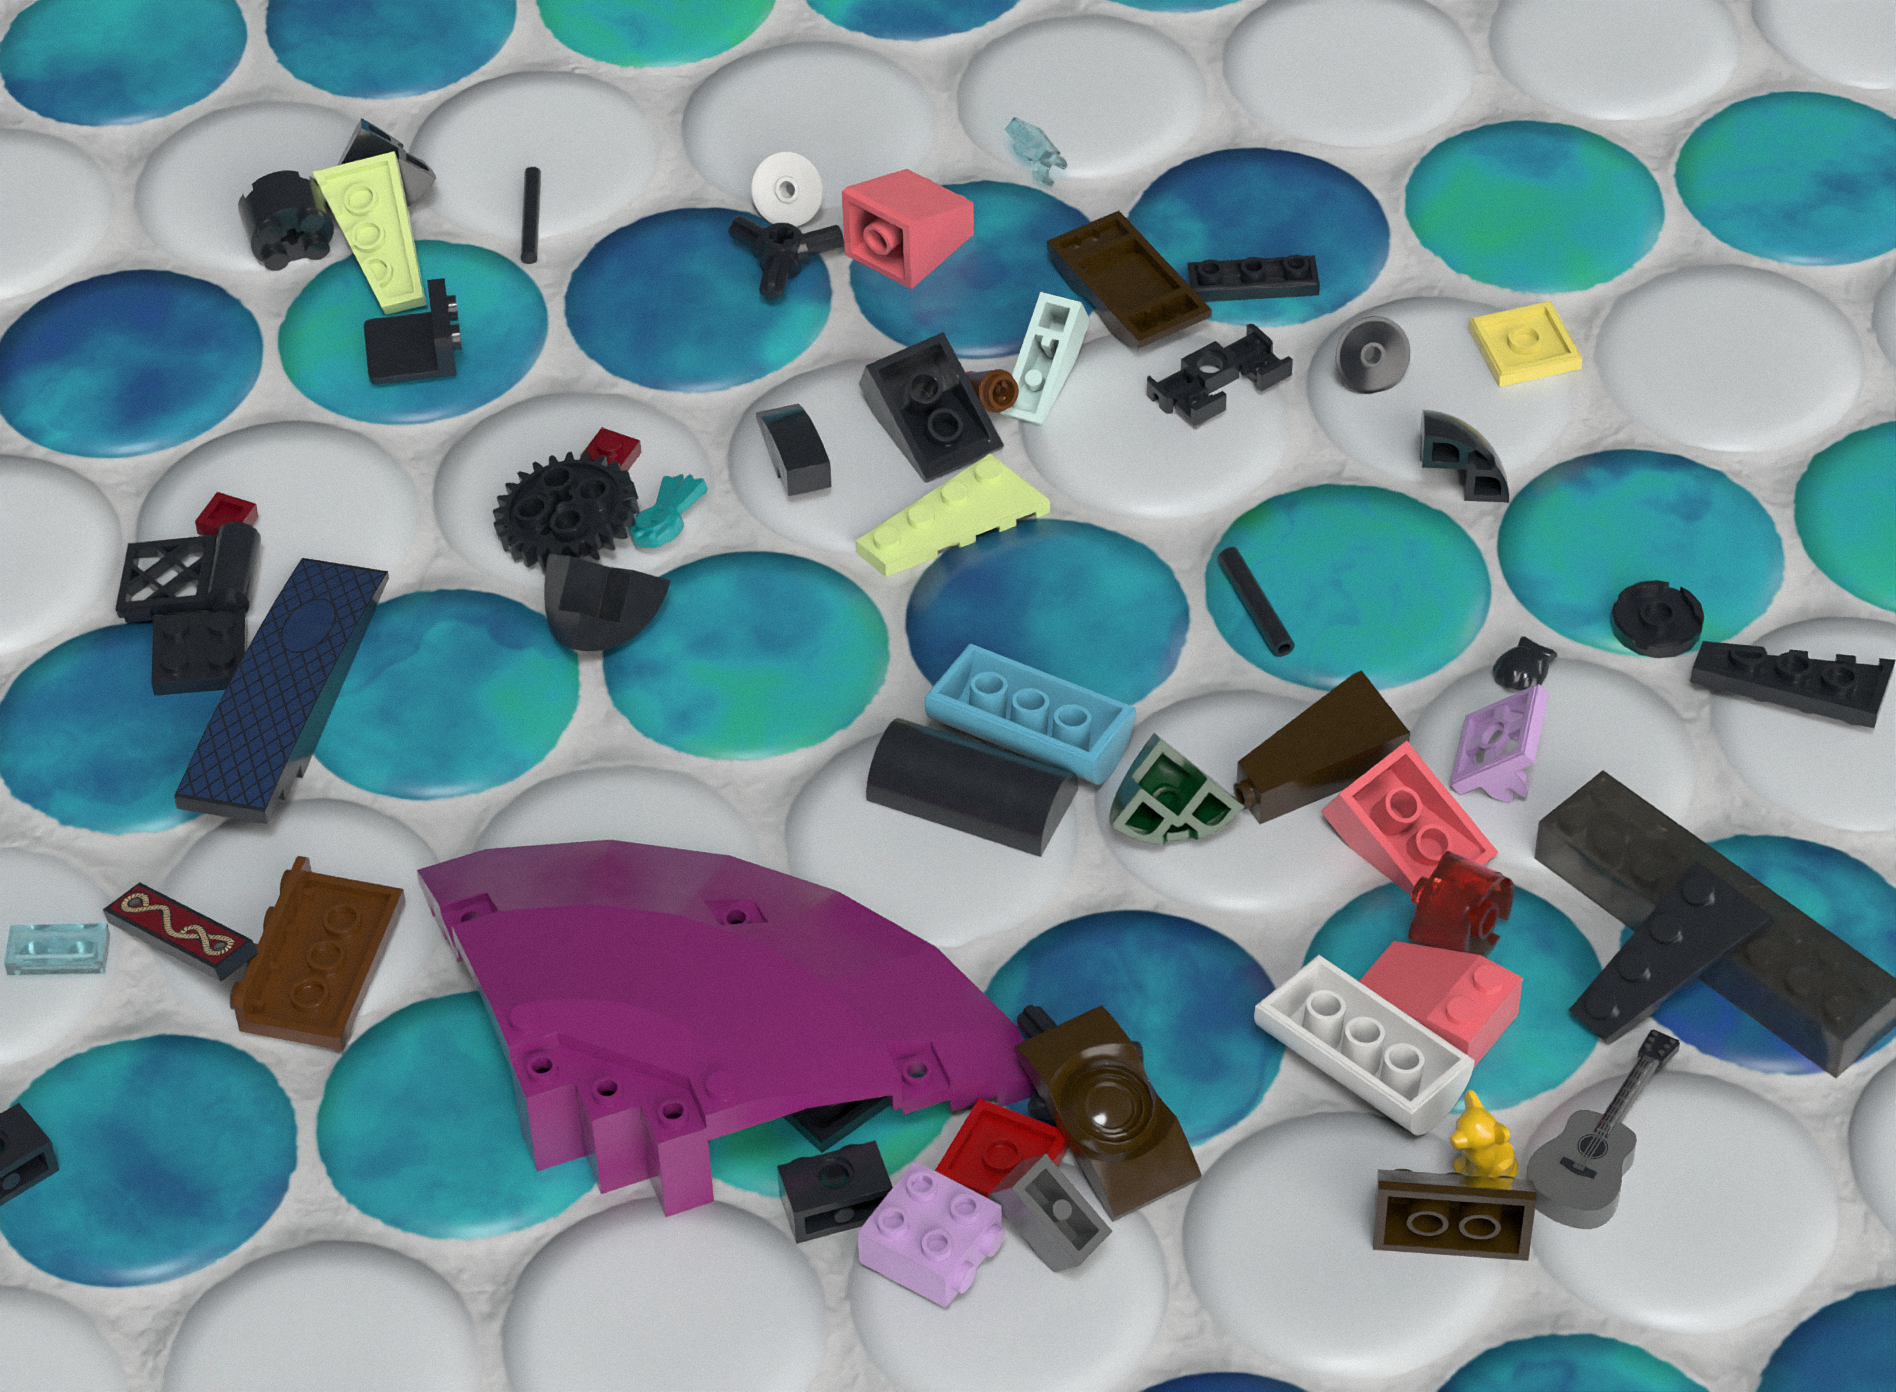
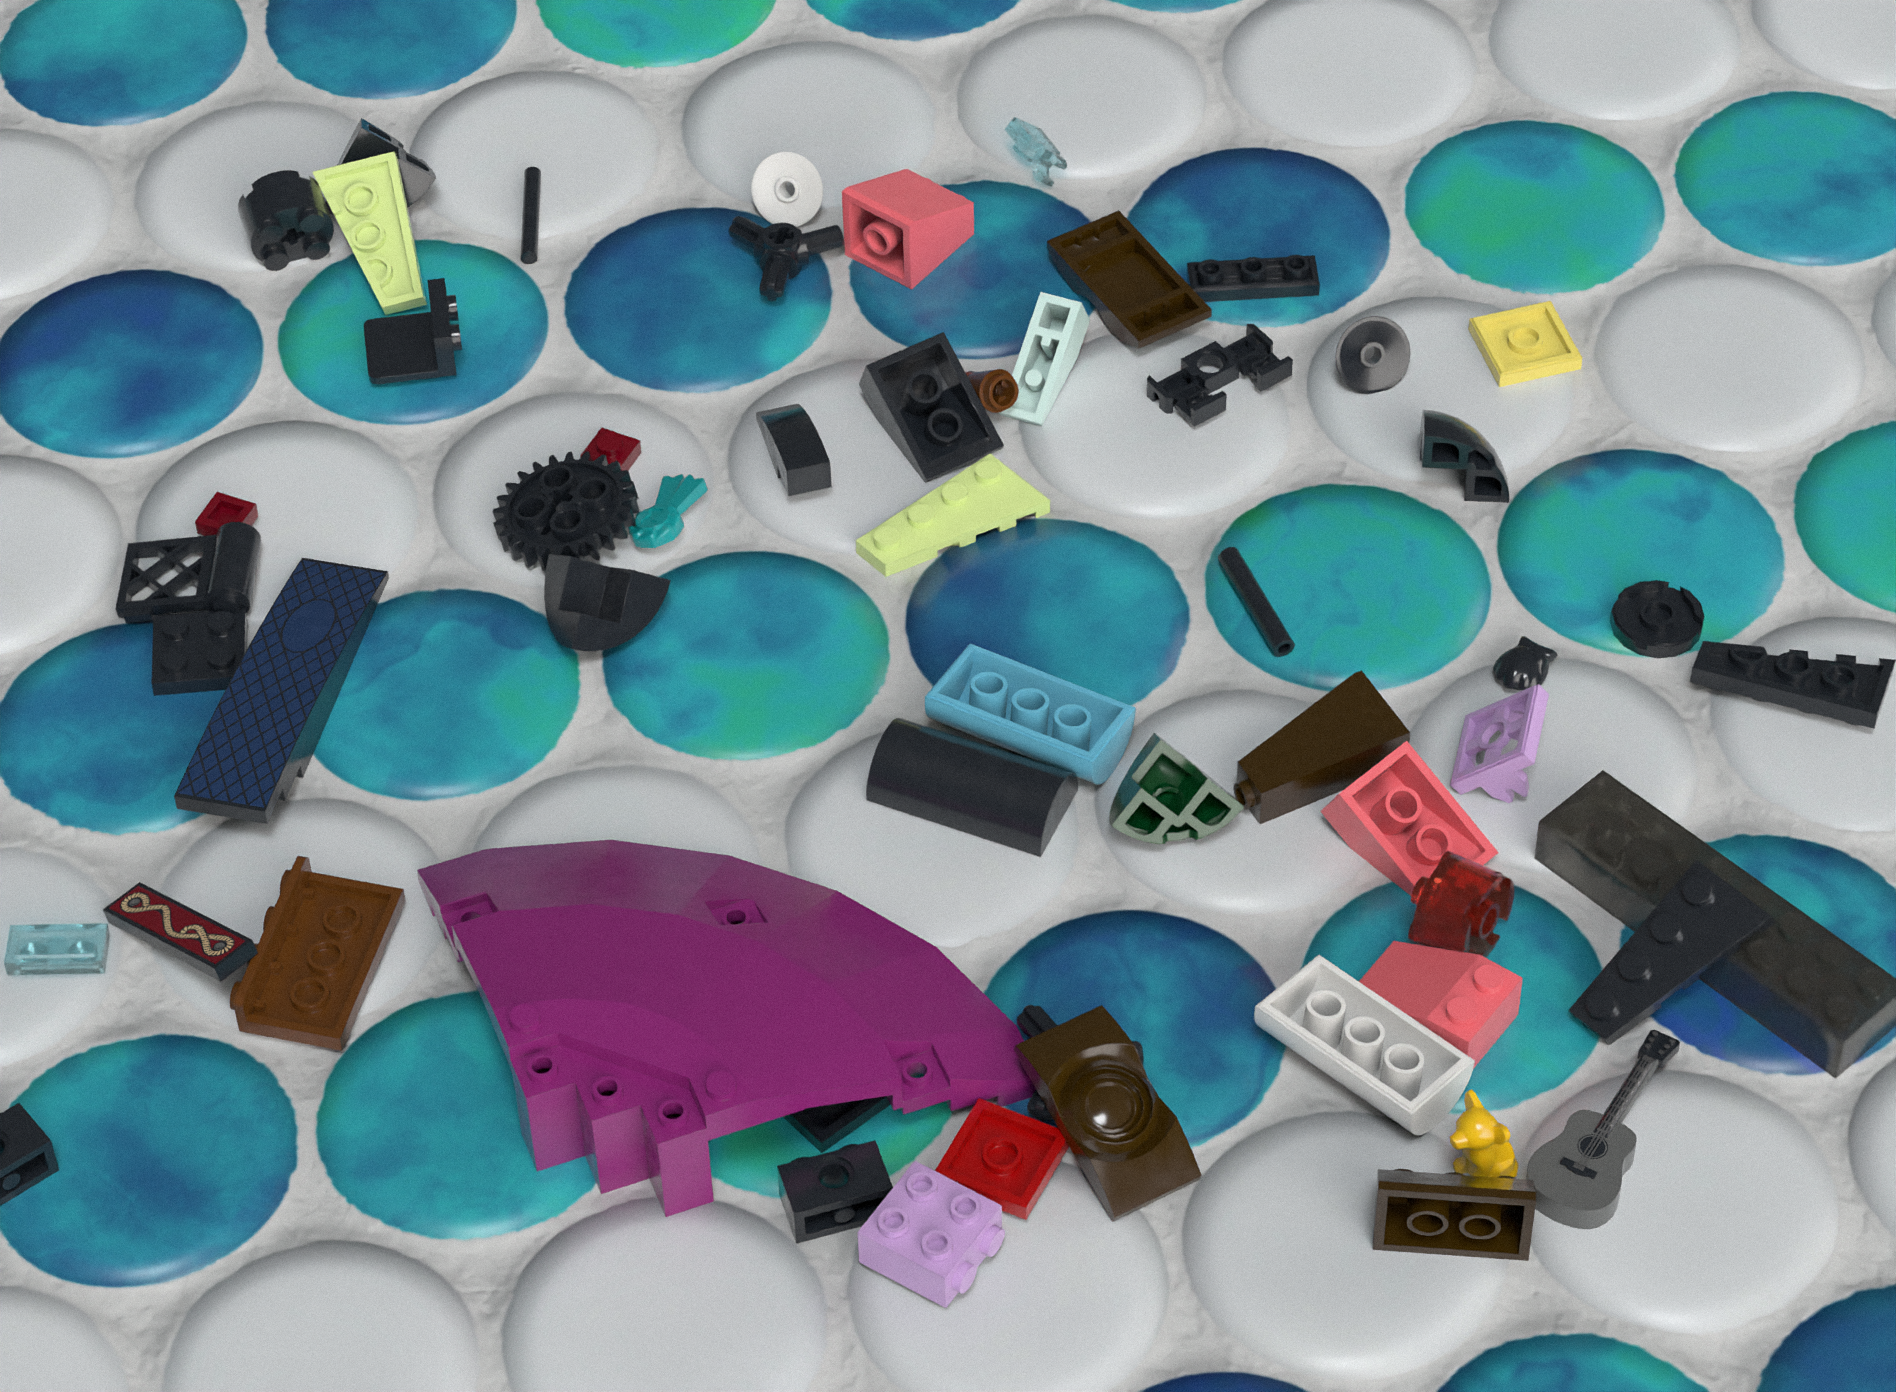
(1050, 1213): dark grey brick -> none

